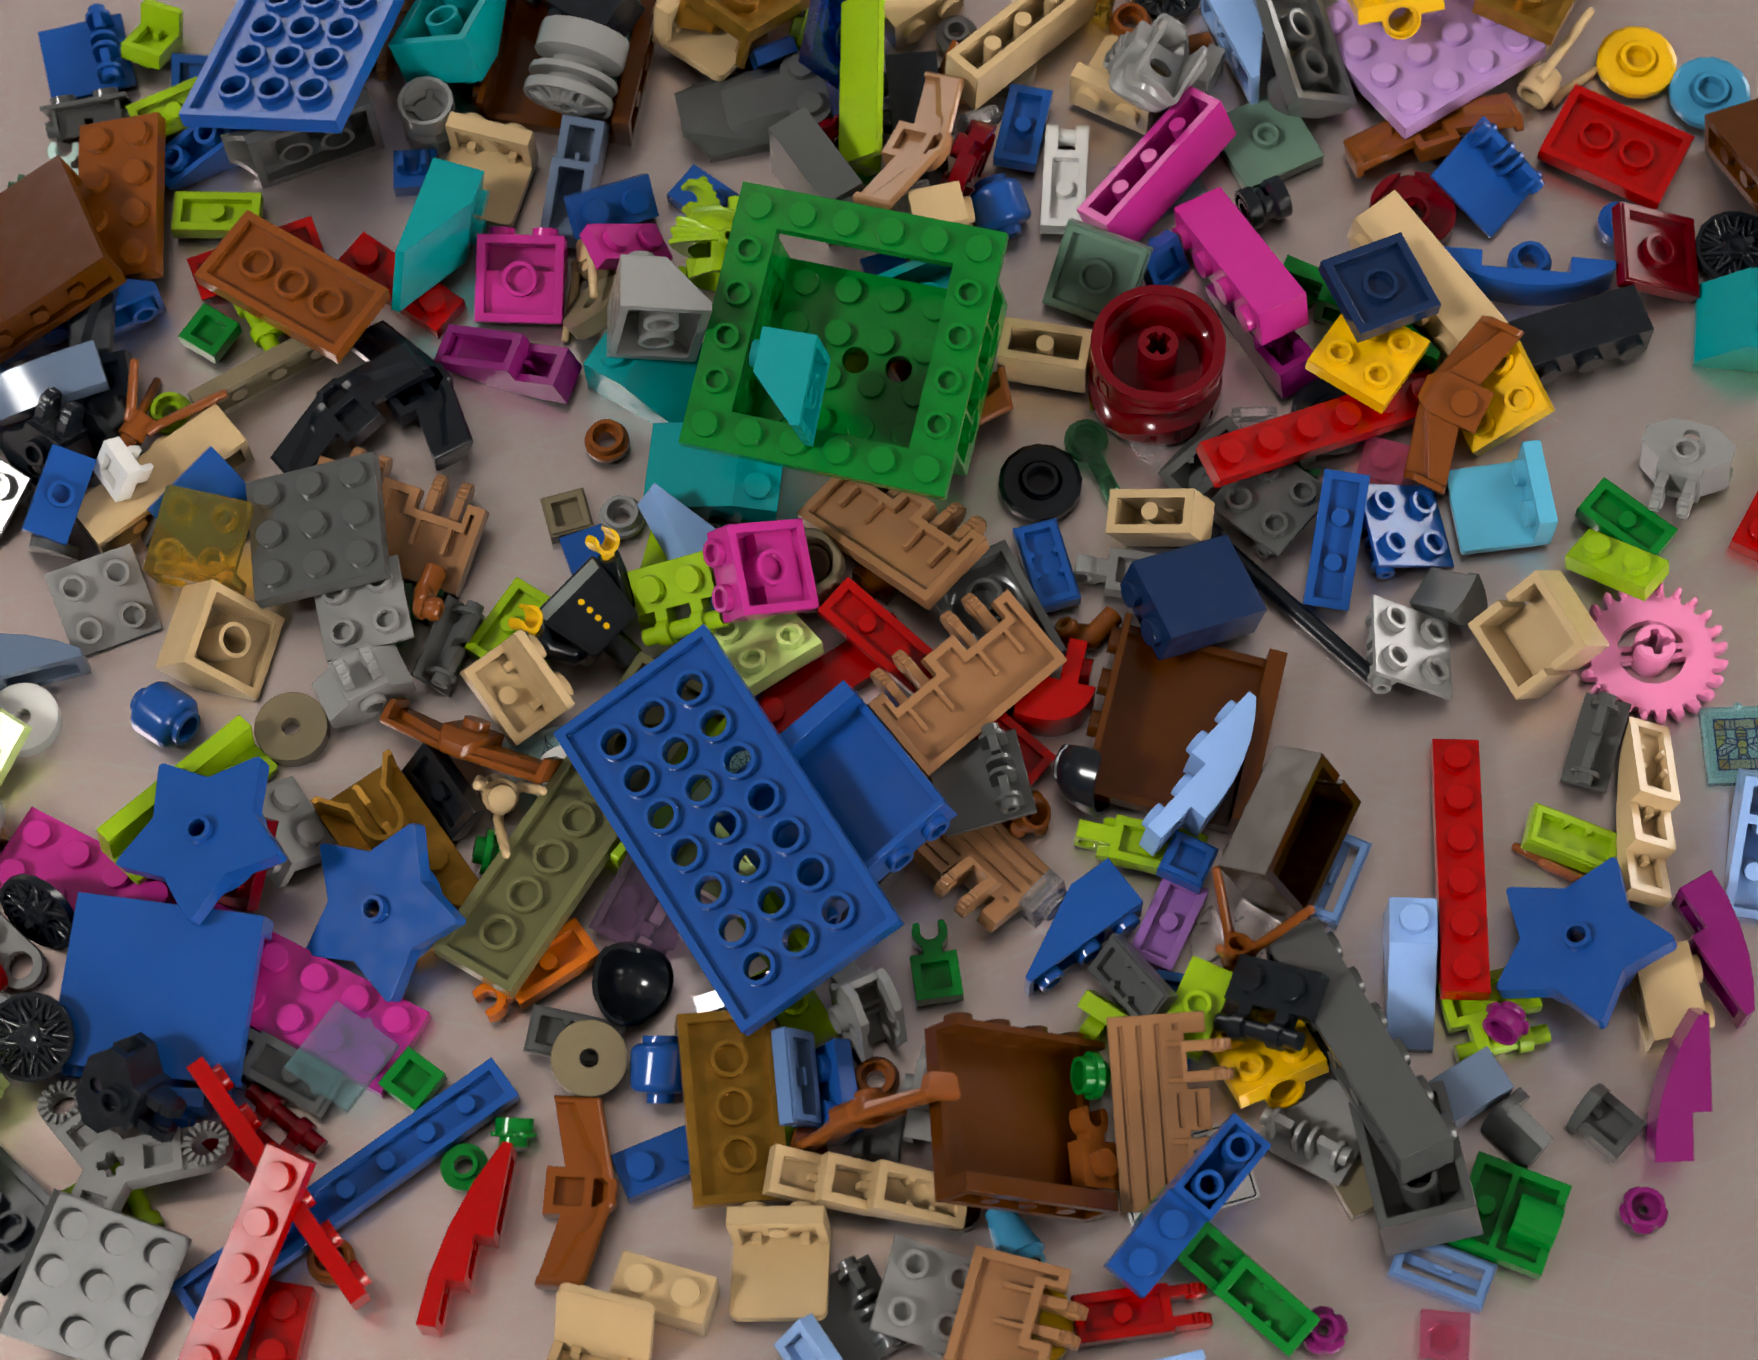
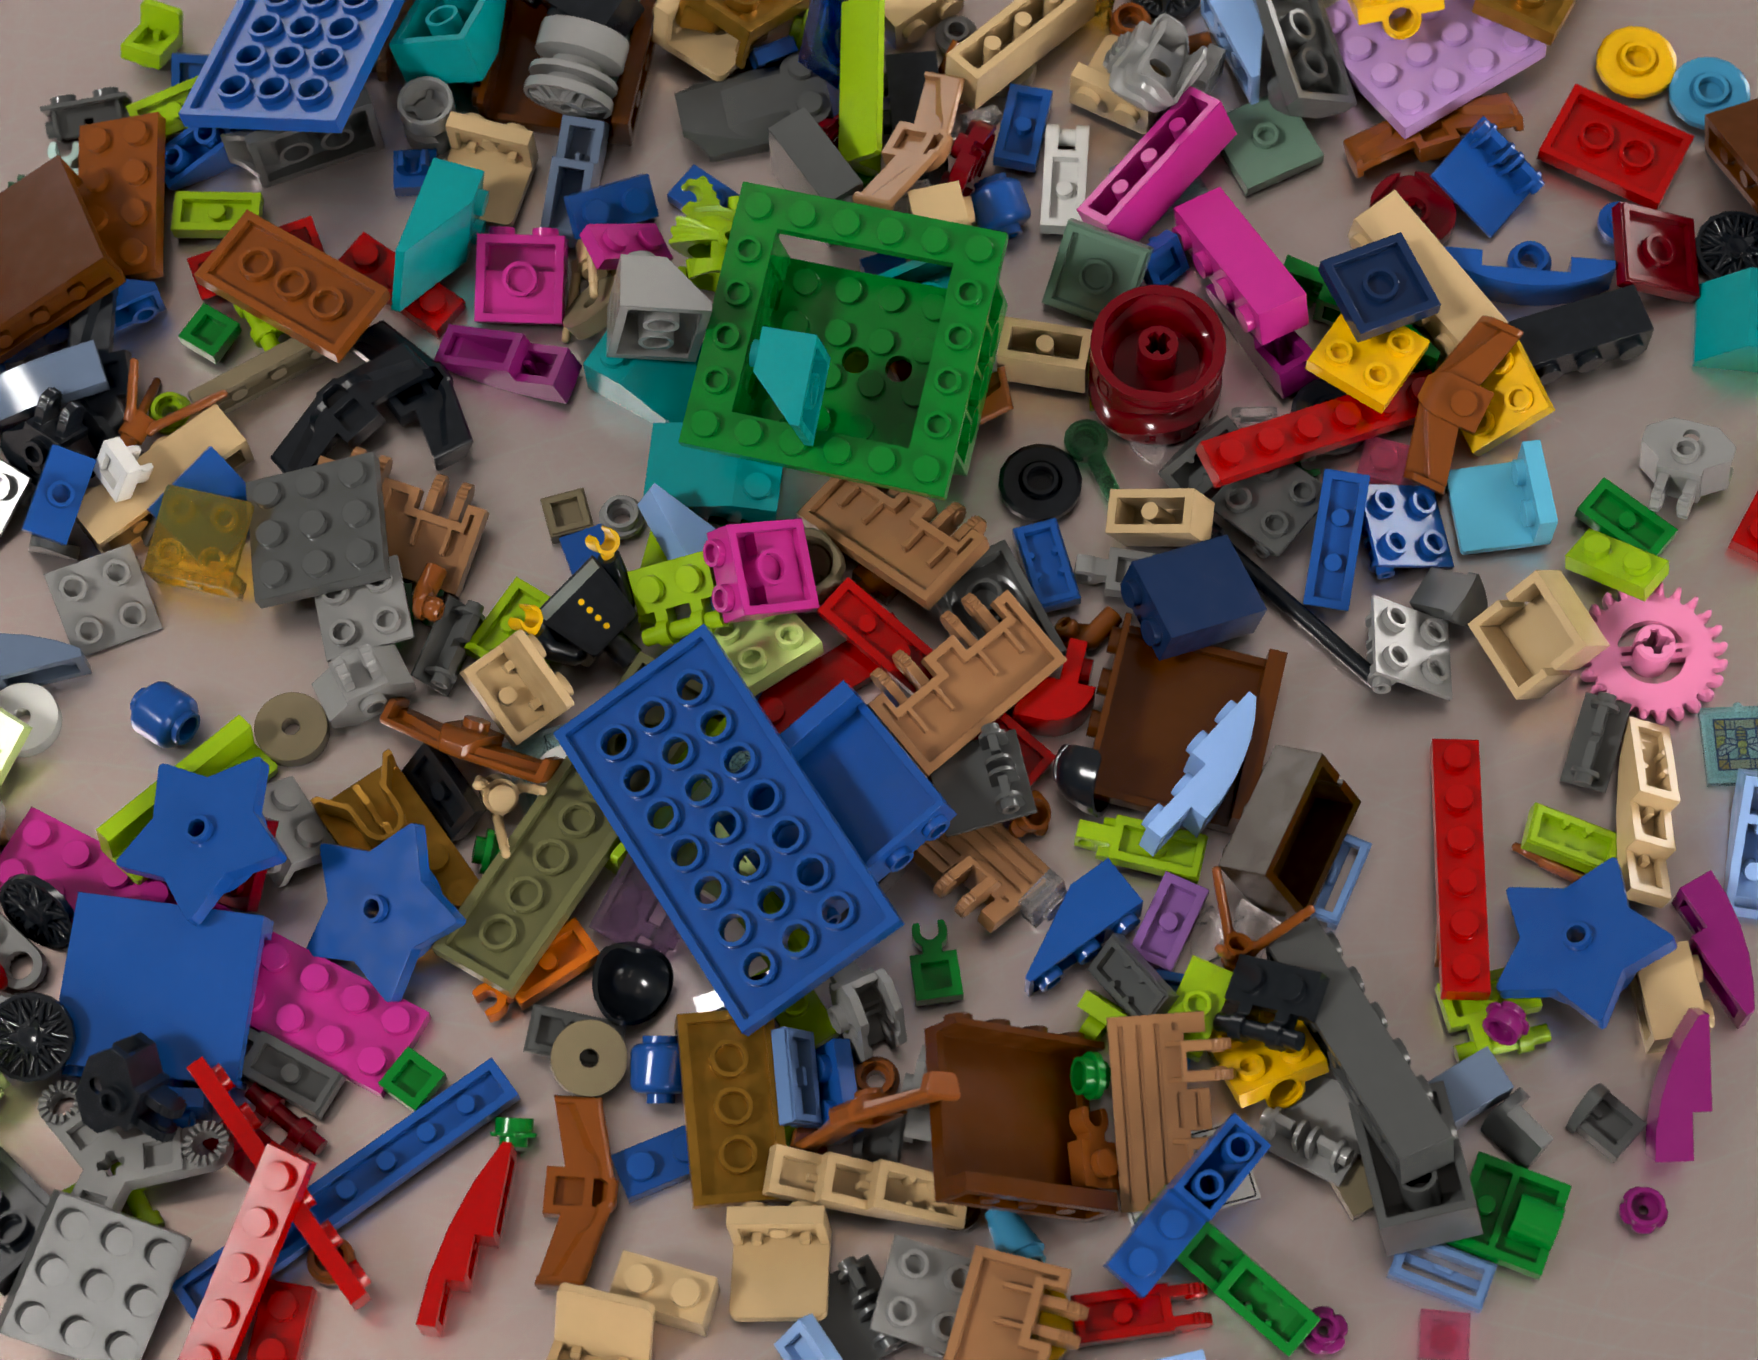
(86, 55): blue hinge -> none
(219, 641): tan slope -> none
(341, 1056): clear light blue piece -> none
(456, 1180): green plate -> none
(604, 430): dark orange plate -> none
(1187, 861): blue tile -> none
(1264, 202): black wheel -> none
(1410, 970): light blue slope -> none
(1541, 84): tan plant -> none

